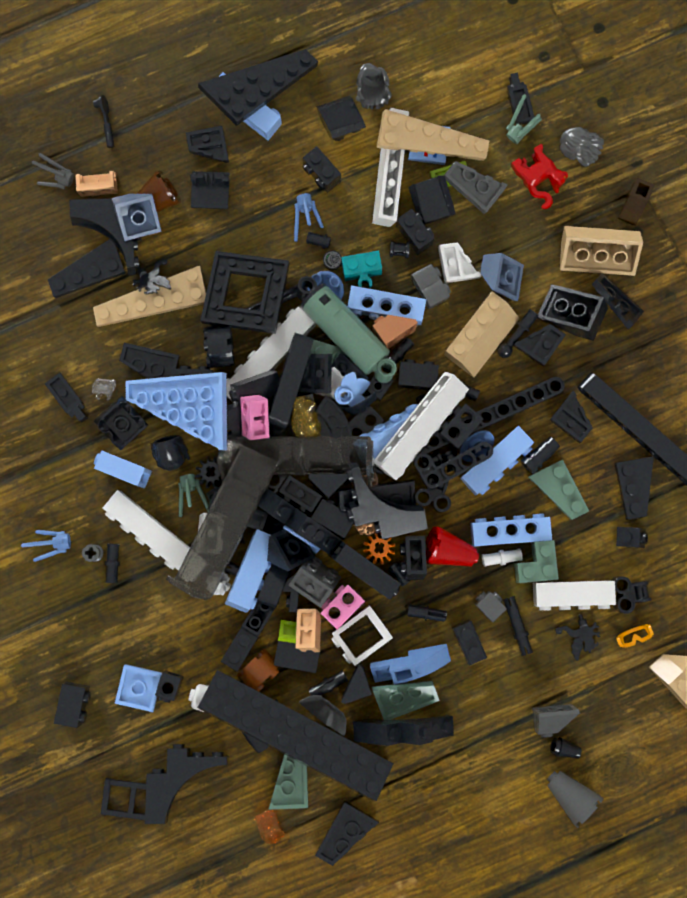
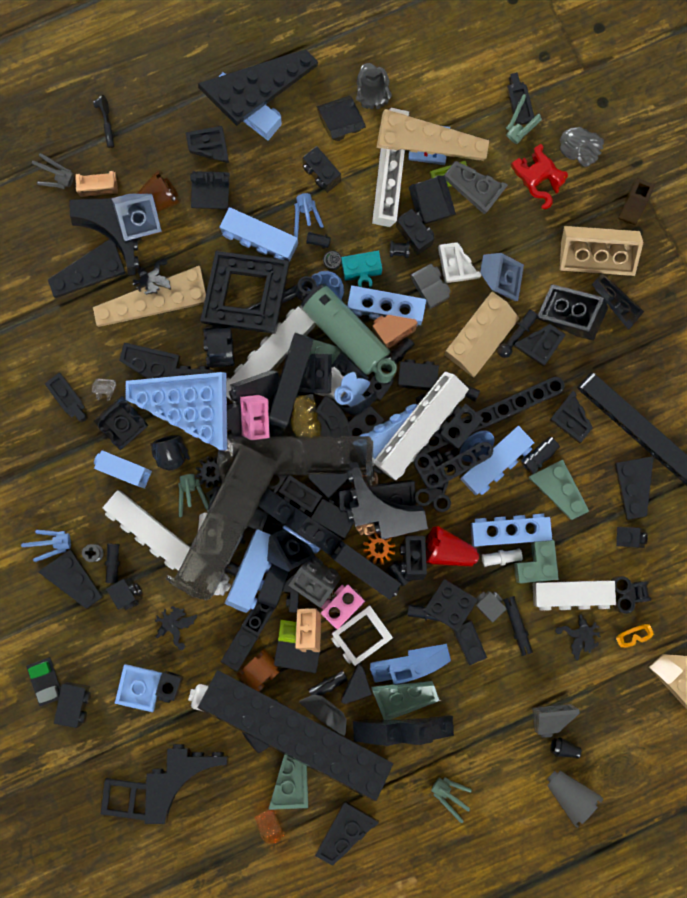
(44, 681): none -> piece
(73, 579): none -> black wing
(125, 594): none -> black brick
(170, 623): none -> black piece
(258, 235): none -> light blue brick
(442, 789): none -> sand green plant
(451, 605): none -> black hinge

